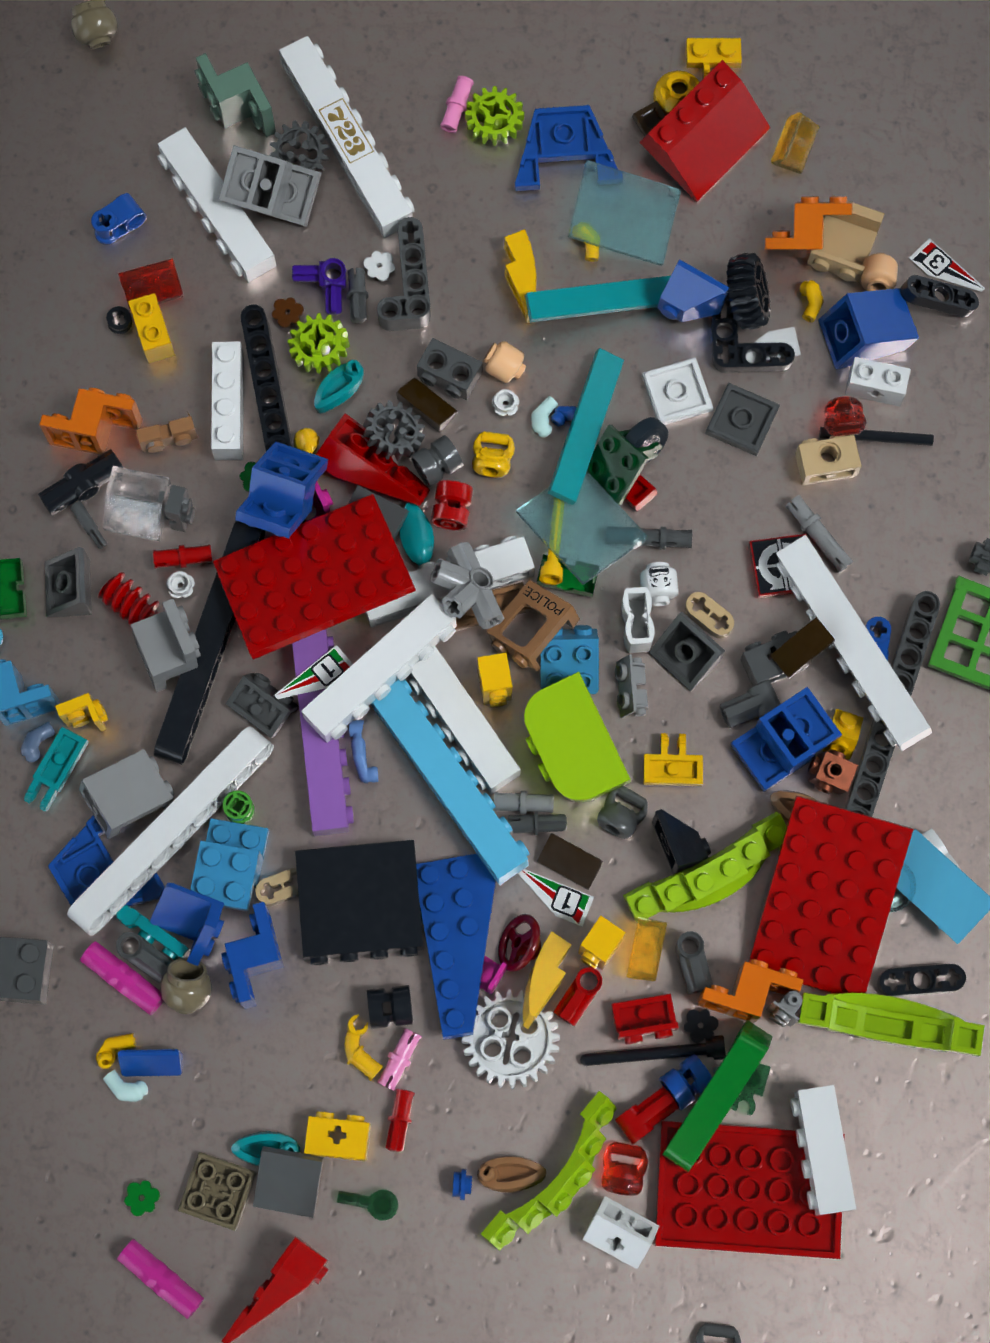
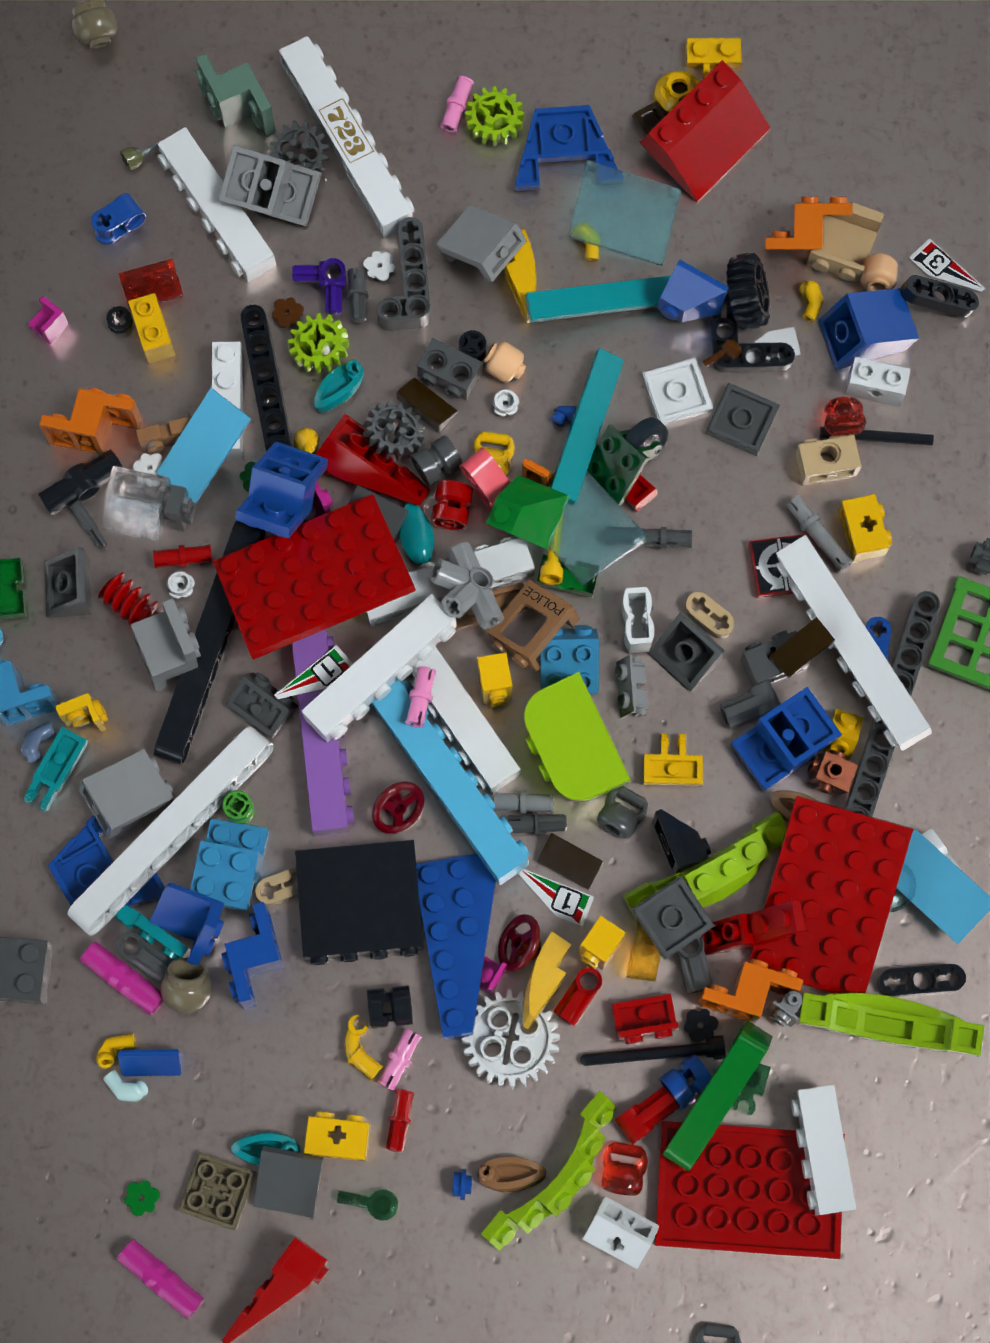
(48, 321): none -> dark pink panel
(133, 156): none -> olive hinge
(147, 461): none -> white plant
(204, 444): none -> medium azure window
(359, 753): medium blue arm -> none
(396, 805): none -> dark red piece
(420, 697): none -> bright pink pin
(474, 341): none -> black wheel
(482, 241): none -> light grey panel
(484, 476): none -> coral beam
(528, 511): none -> green slope
(536, 472): none -> orange slope
(540, 417): light aqua arm -> none
(661, 582): white head -> none
(672, 917): none -> dark grey tile
(730, 348): none -> reddish brown hand
(754, 928): none -> red slope
(795, 143): clear yellow slope -> none
(860, 542): none -> yellow brick

